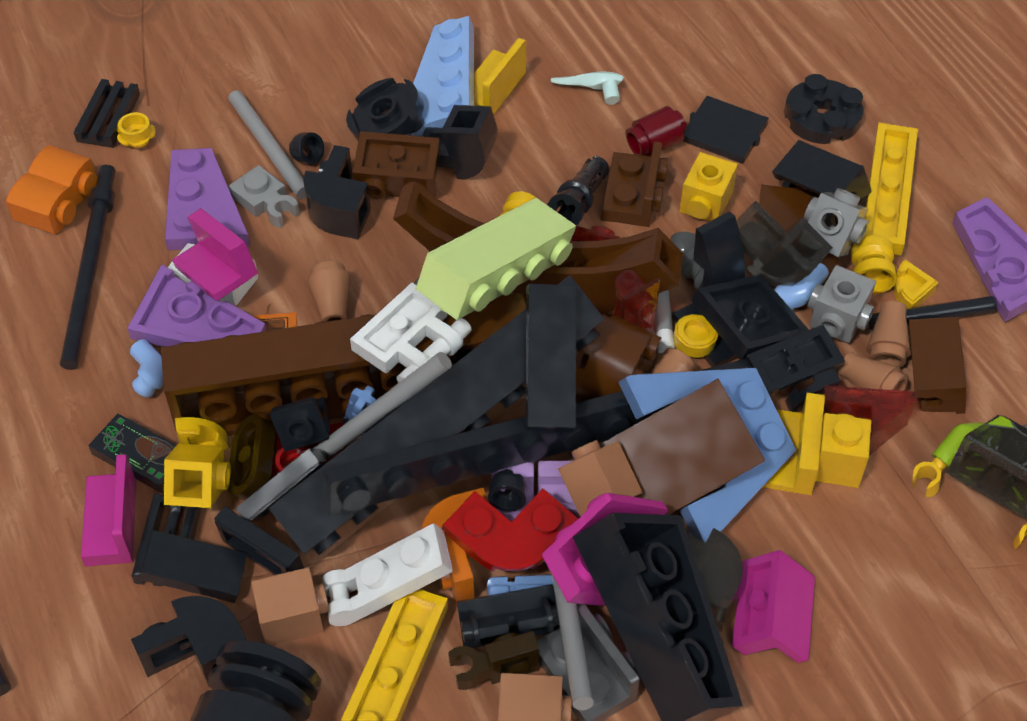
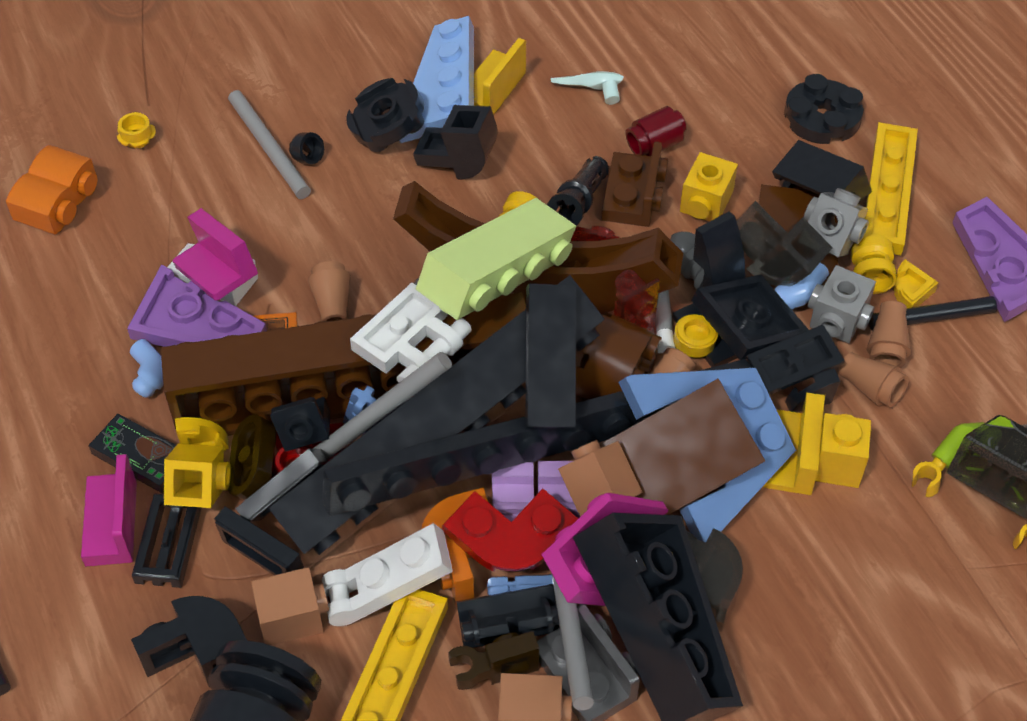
(99, 113): black tile -> none
(100, 203): black bar -> none
(193, 566): black tile -> none
(194, 185): medium lavender wing -> none
(263, 193): light grey plate -> none
(336, 200): black brick -> none
(394, 161): reddish brown bracket -> none
(514, 495): black hinge -> none
(724, 129): black piece -> none
(774, 607): dark pink panel -> none
(885, 408): clear red slope -> none
(938, 364): reddish brown hinge -> none

